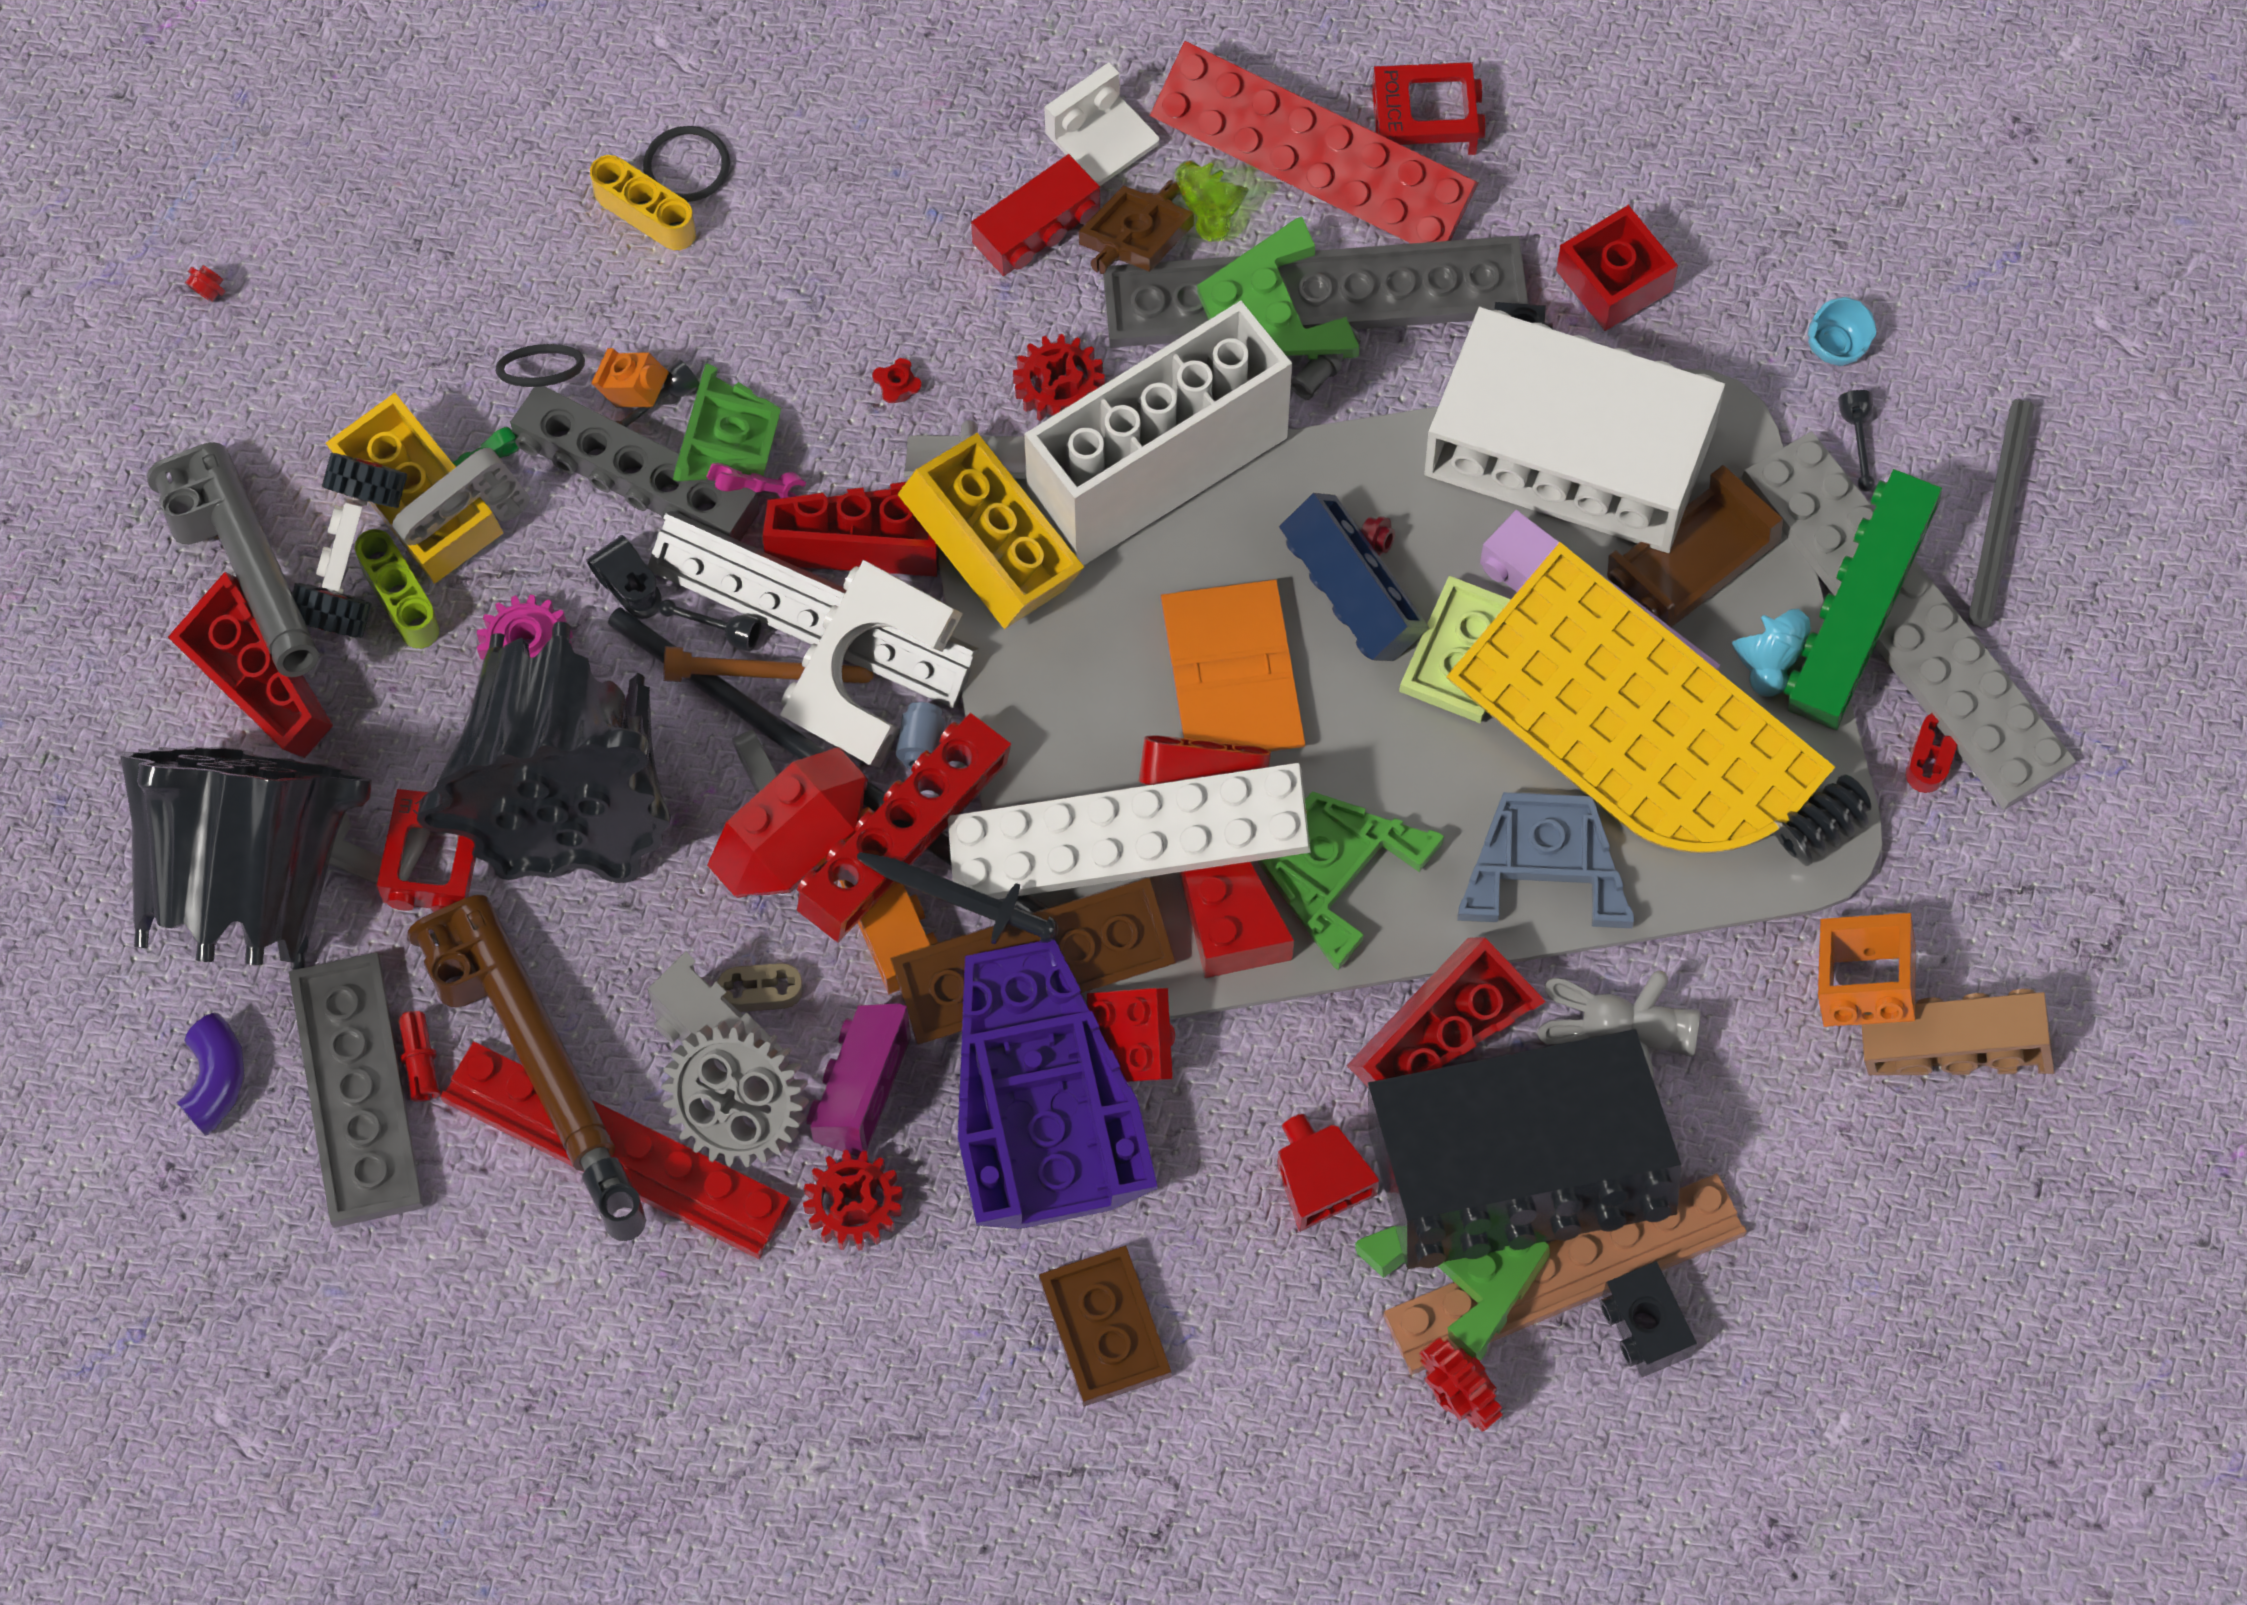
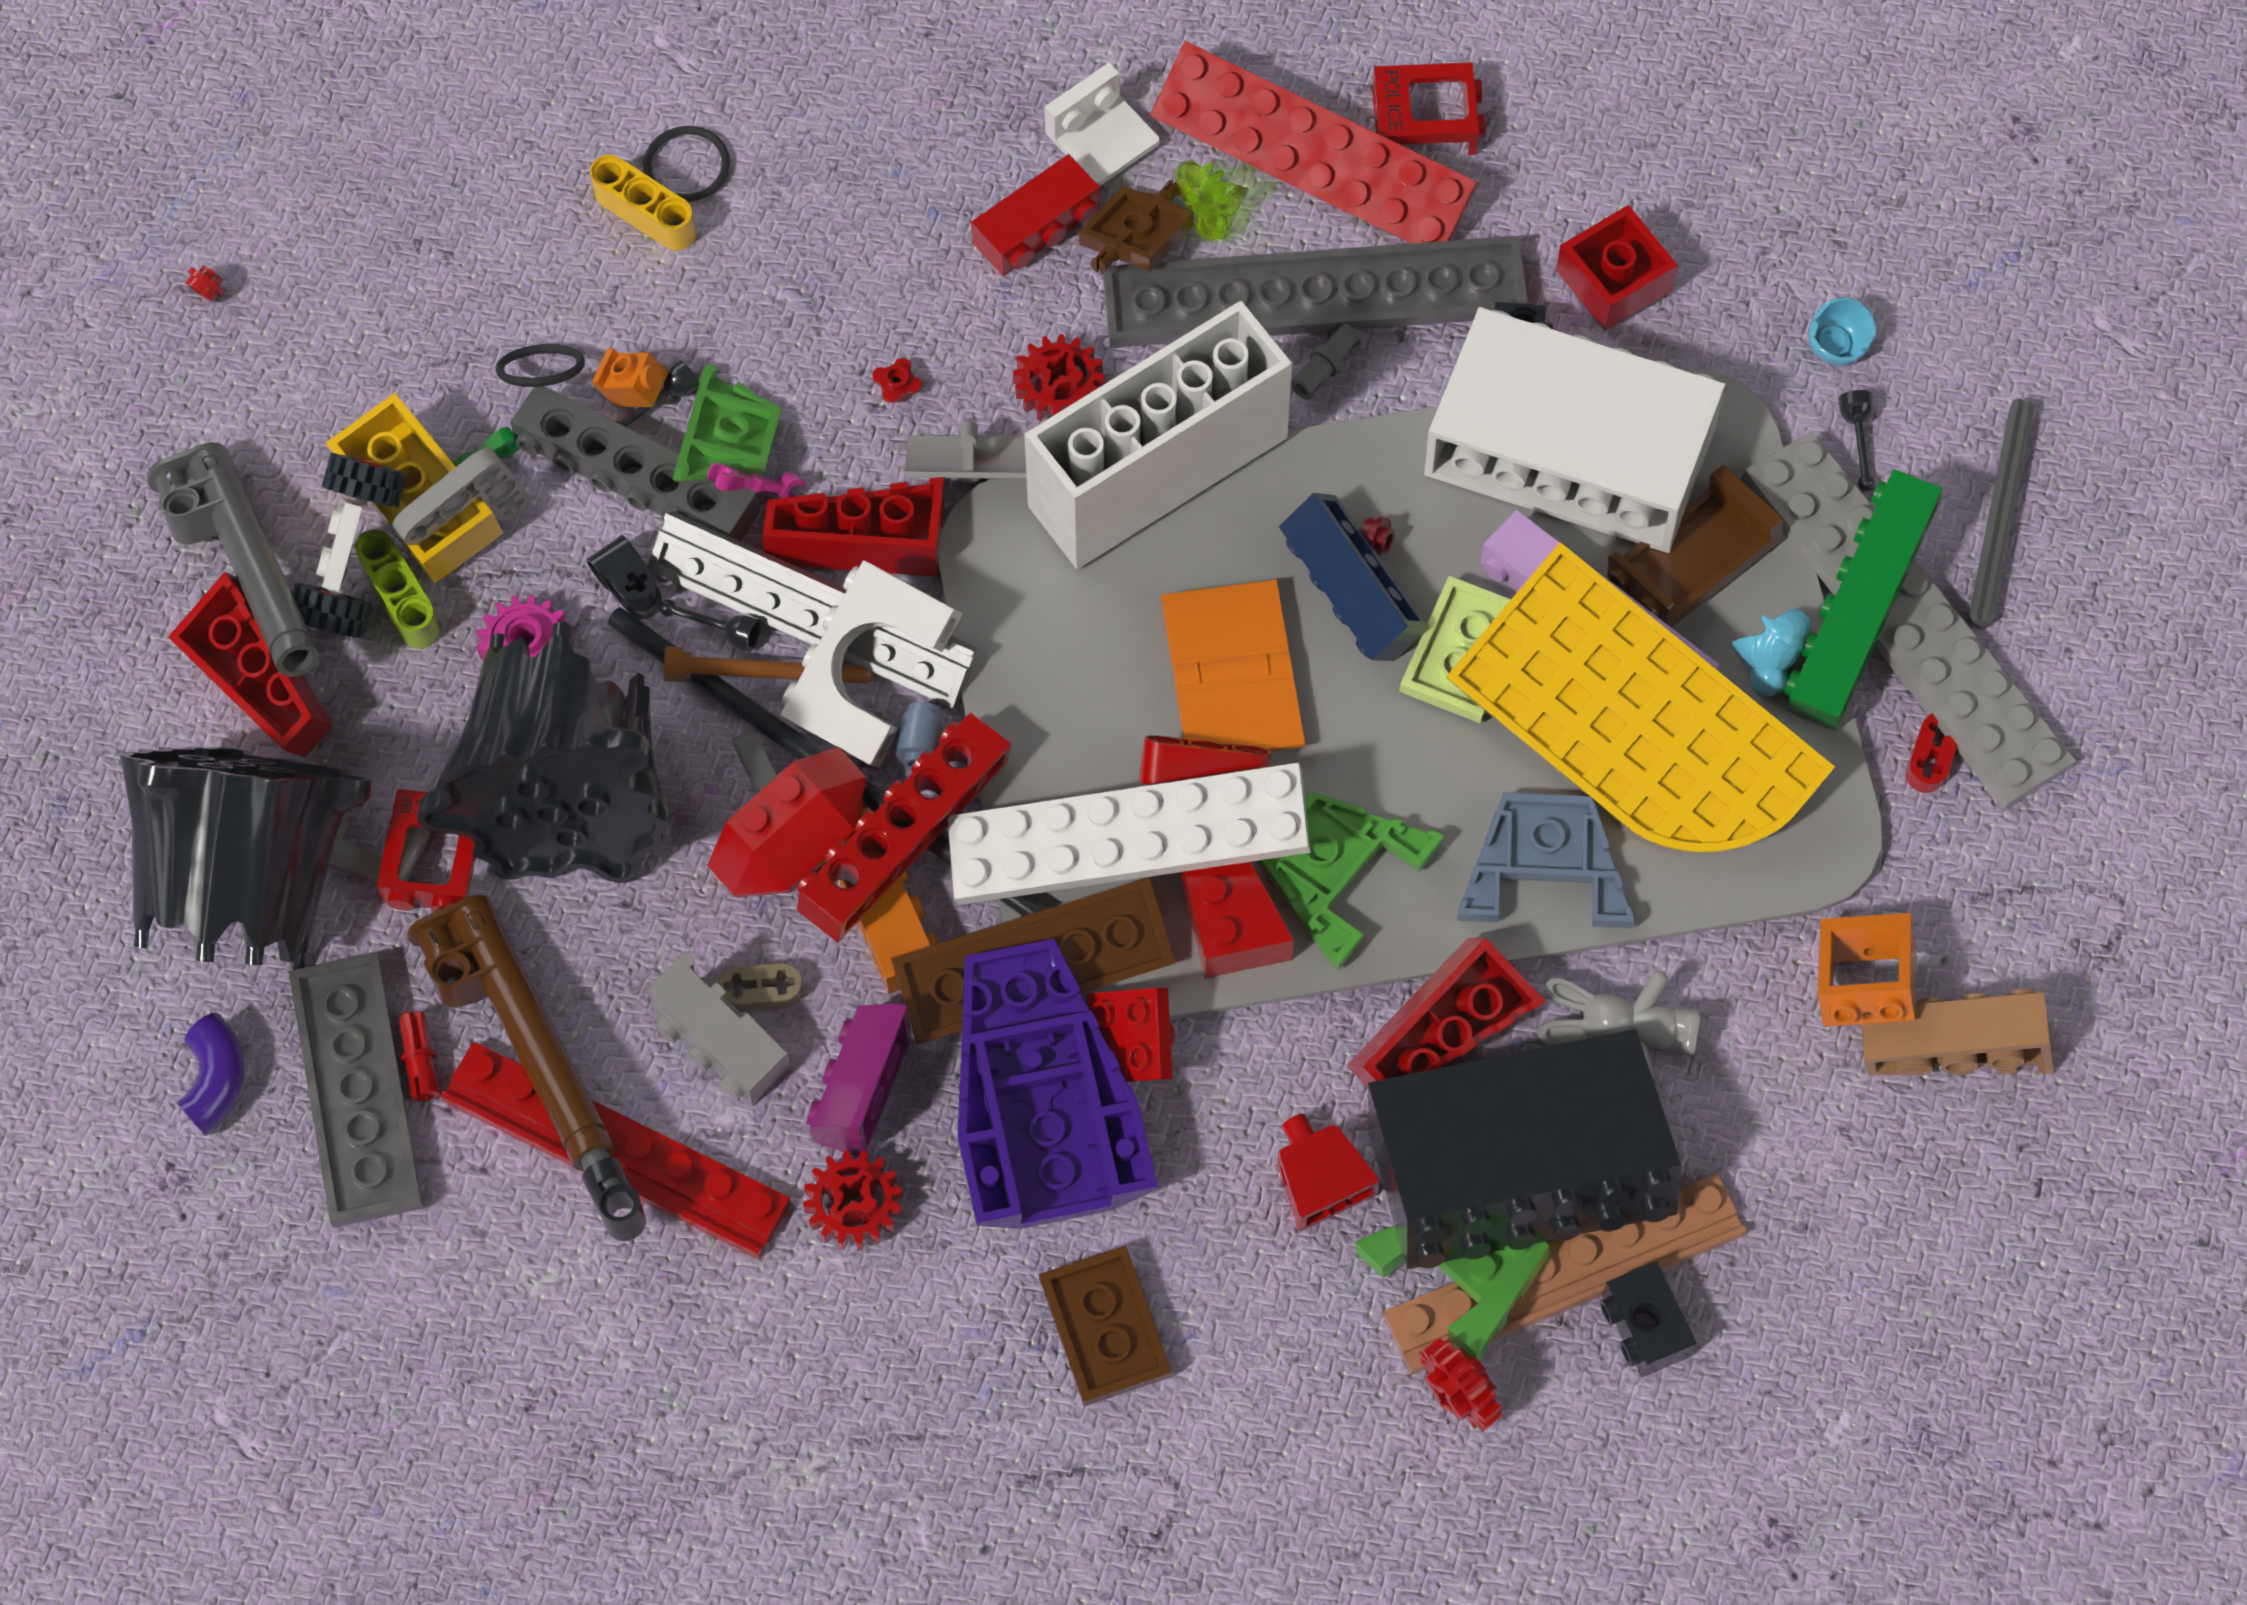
(735, 1093): light grey gear -> none
(990, 530): yellow brick -> none
(1000, 911): black sword -> none
(1260, 287): bright green wing -> none
(1823, 817): black piece -> none

